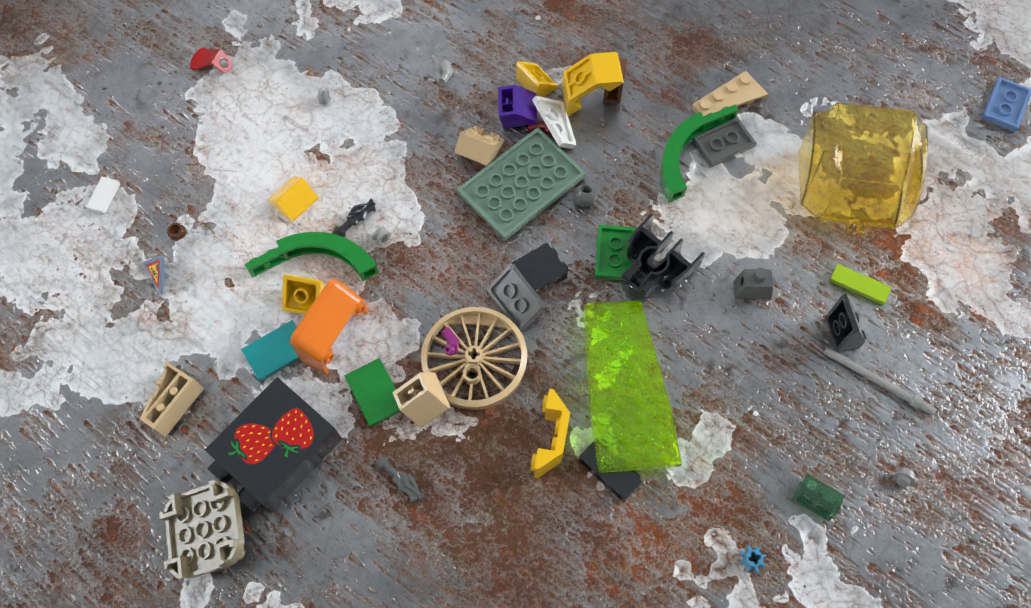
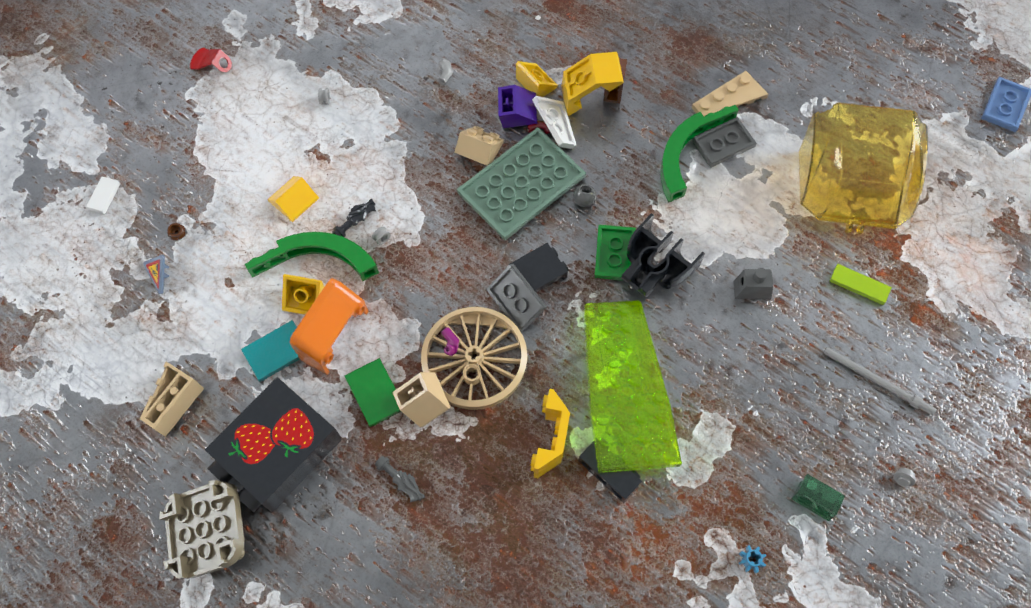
(845, 326): black slope -> none

